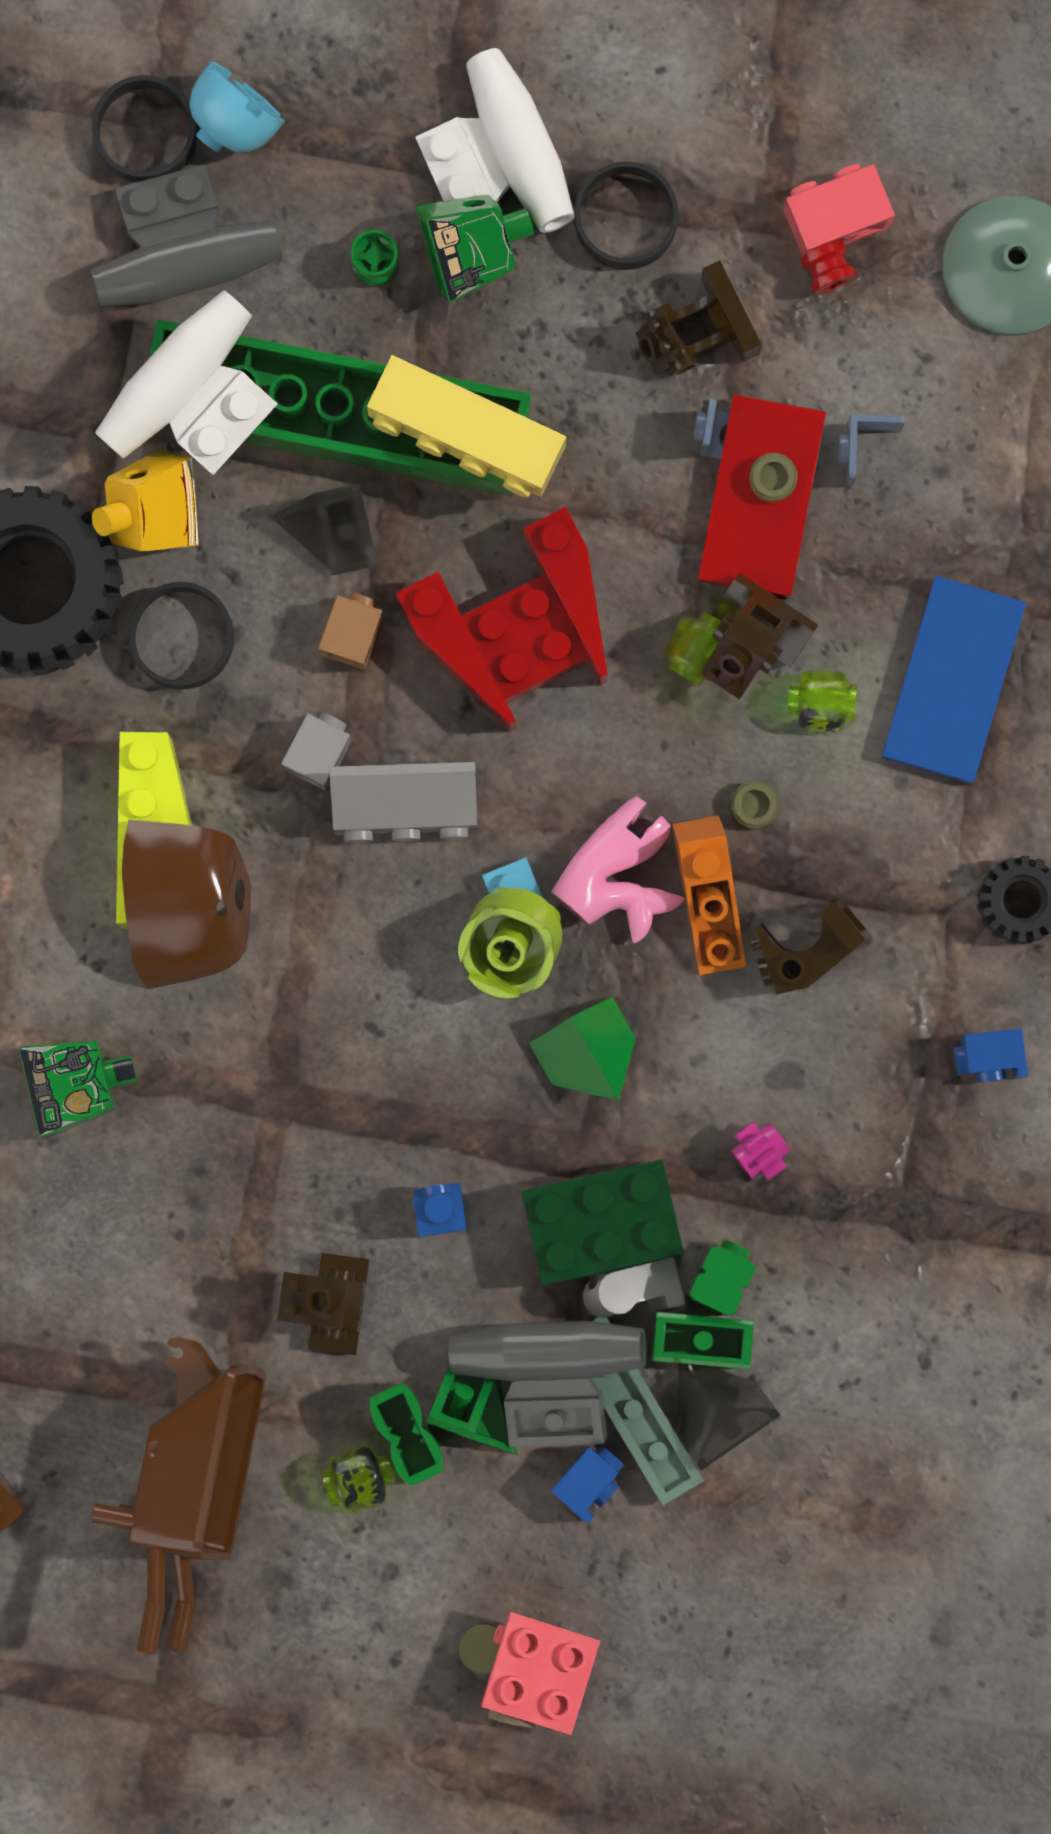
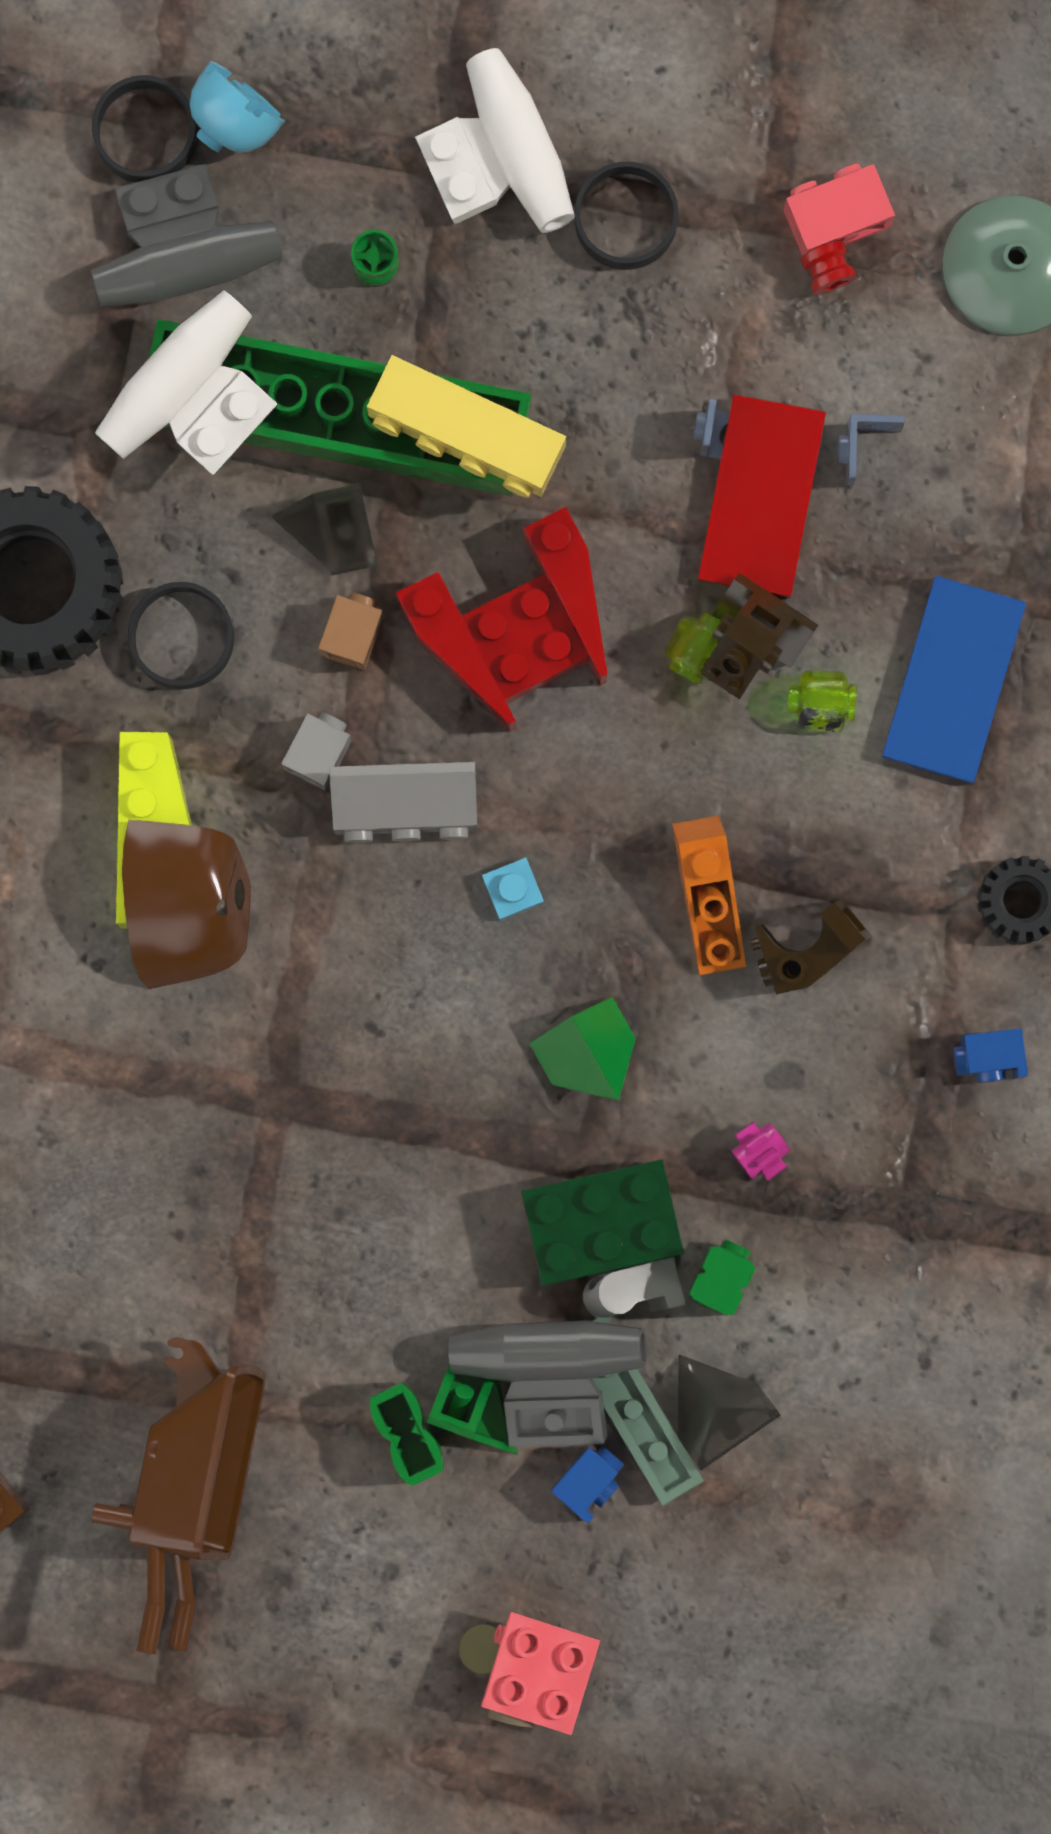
(72, 1083): torso -> none
(150, 504): yellow torso -> none
(328, 1302): dark brown tile -> none
(358, 1479): clear neon green head -> none
(439, 1209): blue brick -> none
(470, 242): green torso -> none
(515, 917): lime brick -> none
(610, 850): bright pink piece -> none
(702, 1340): green brick -> none
(720, 316): dark brown tile -> none
(754, 805): olive tile -> none
(773, 477): olive tile -> none

